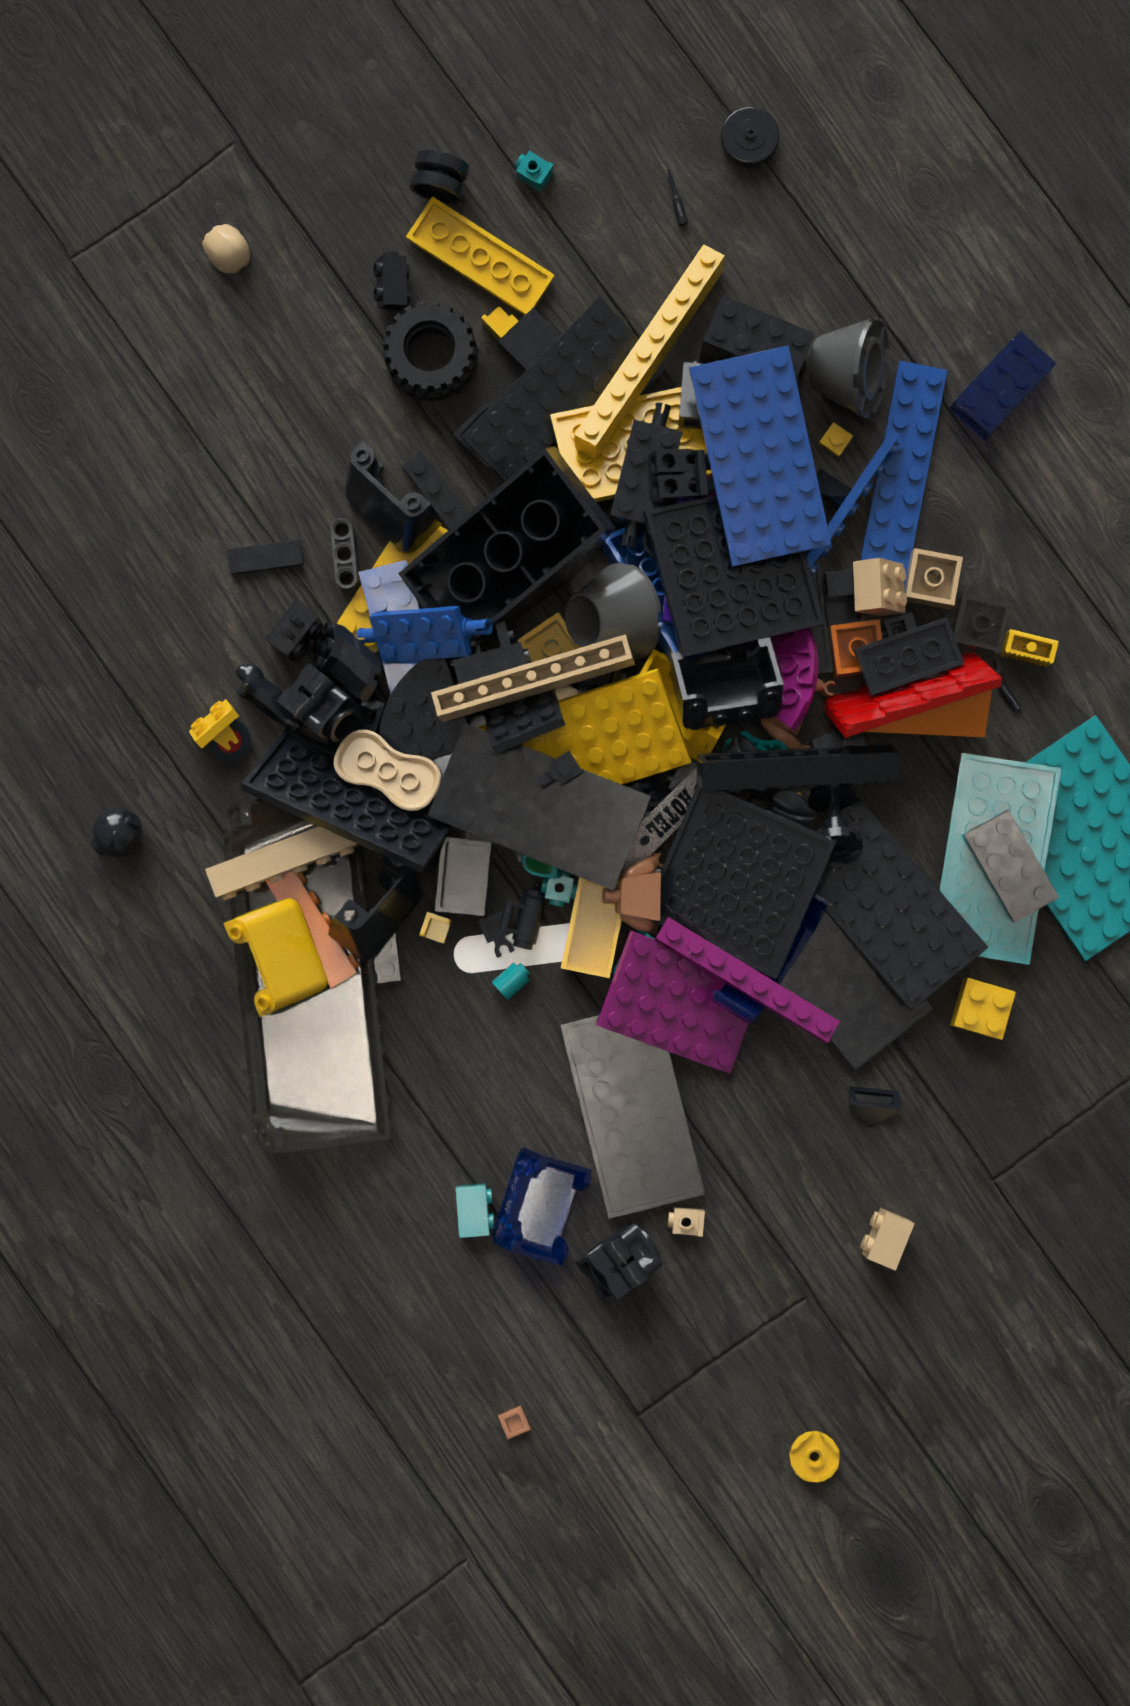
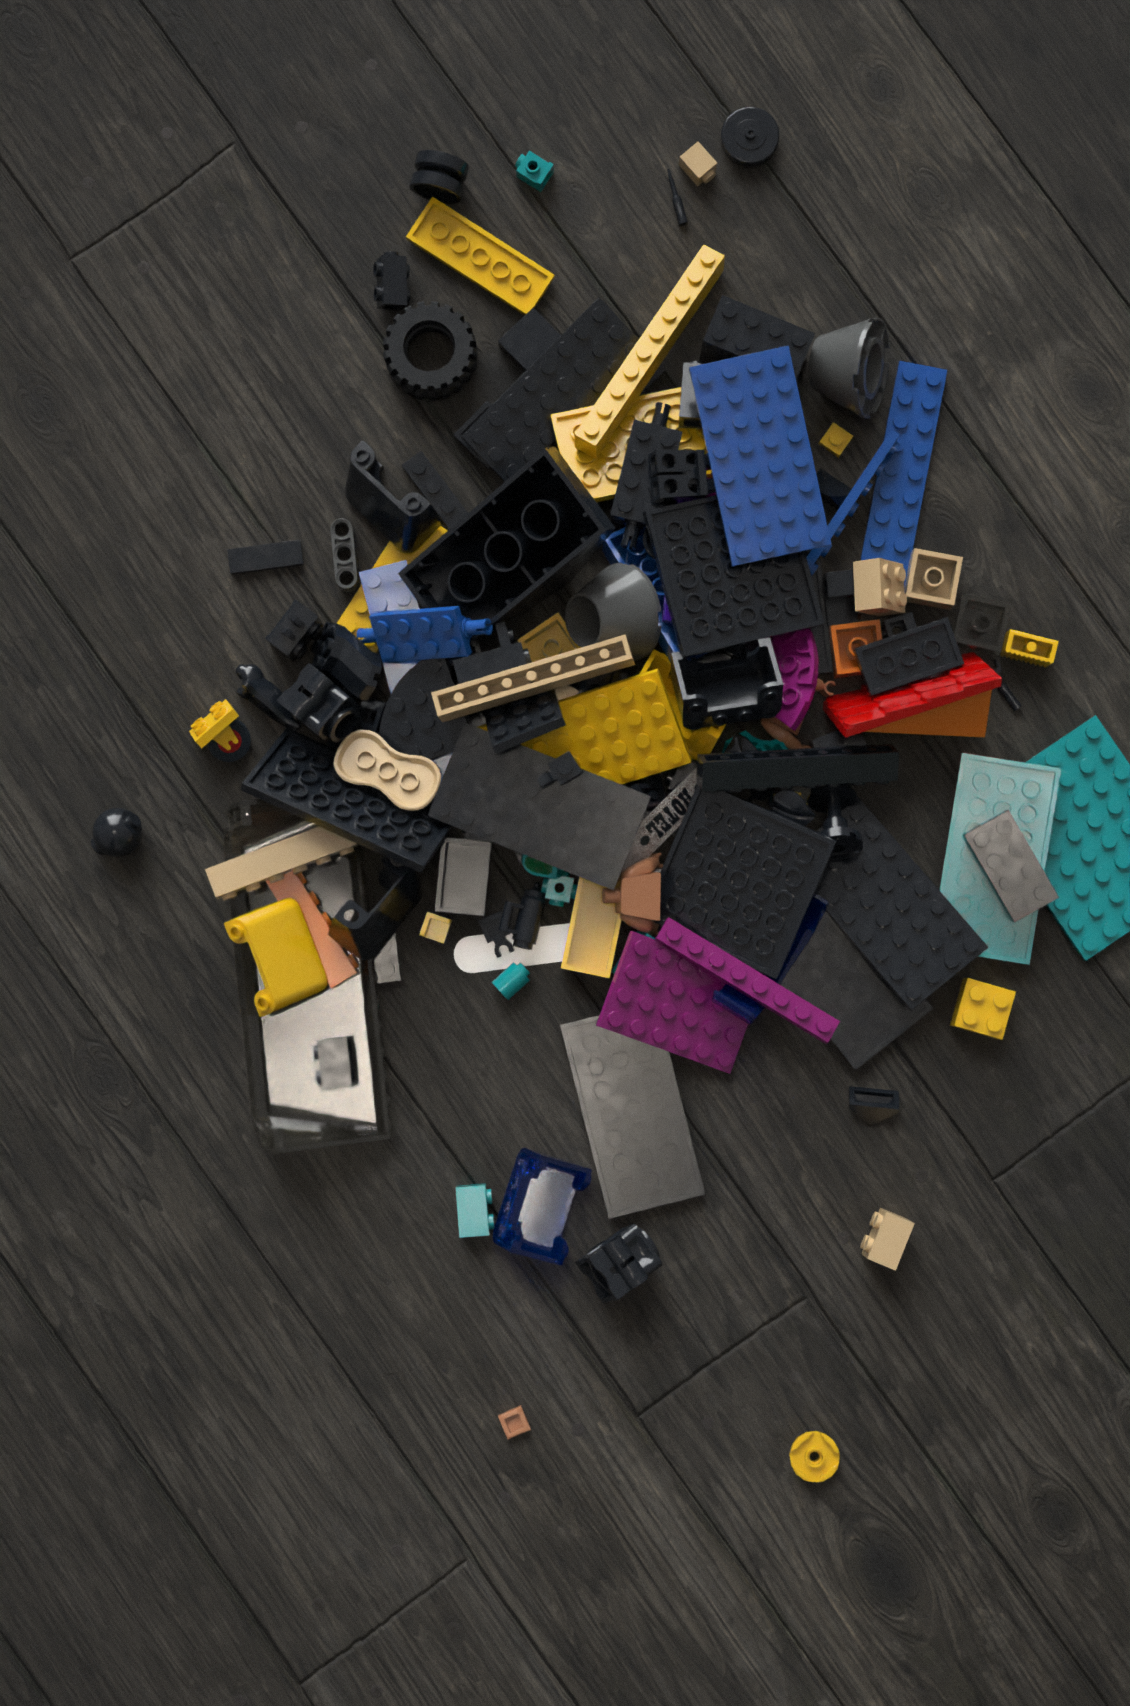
(226, 249): tan hair -> none
(335, 1063): none -> brick
(498, 322): yellow panel -> none
(696, 1217): tan brick -> none
(698, 164): none -> tan brick
(1002, 385): clear blue brick -> none

